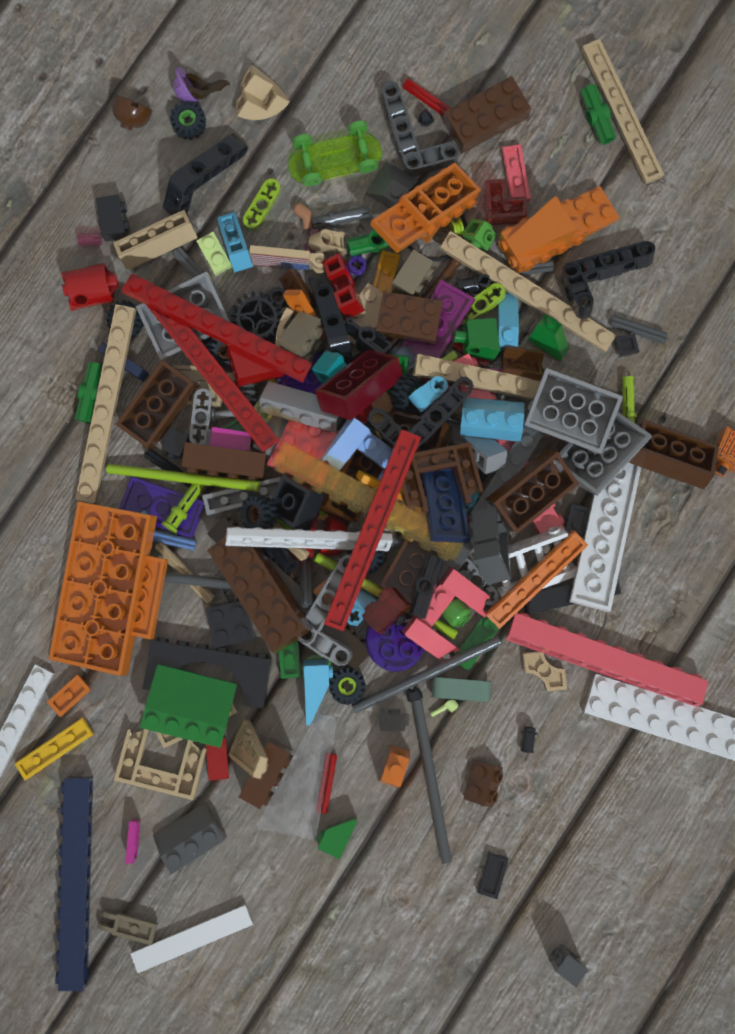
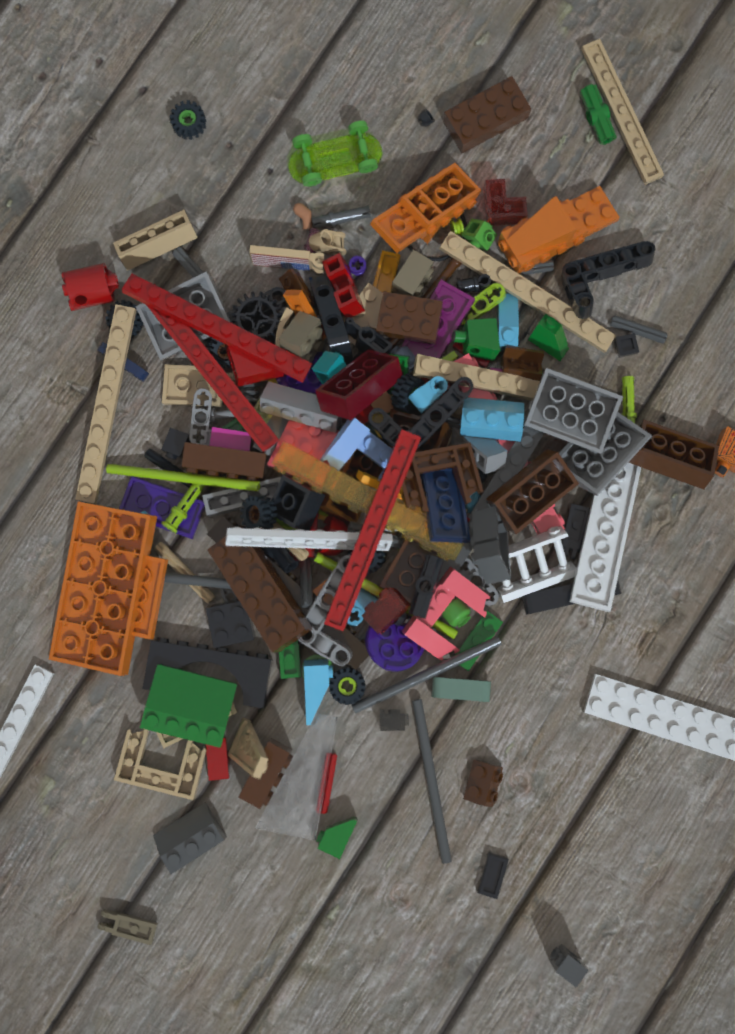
(54, 748): yellow tile -> none
(69, 695): orange plate -> none
(75, 883): dark blue brick -> none
(88, 392): green piece -> none
(89, 239): clear pink pin -> none
(112, 217): black brick -> none
(130, 113): reddish brown cylinder -> none
(132, 841): dark pink tile -> none
(157, 405): reddish brown brick -> none
(174, 540): medium blue axle -> none
(191, 938): white tile -> none
(193, 87): piece -> none
(200, 171): black beam -> none
(214, 253): yellowish green plate -> none
(234, 242): medium azure slope -> none
(260, 96): tan brick -> none
(264, 212): lime beam -> none
(364, 244): green piece -> none
(391, 185): dark grey slope -> none
(395, 766): orange torso -> none
(411, 696): black hinge -> none
(425, 96): red axle -> none
(427, 159): dark grey beam -> none
(450, 704): yellowish green hand -> none
(515, 171): coral tile -> none
(528, 739): black pin -> none
(536, 579): orange tile -> none
(552, 677): tan tile -> none
(606, 659): coral brick -> none

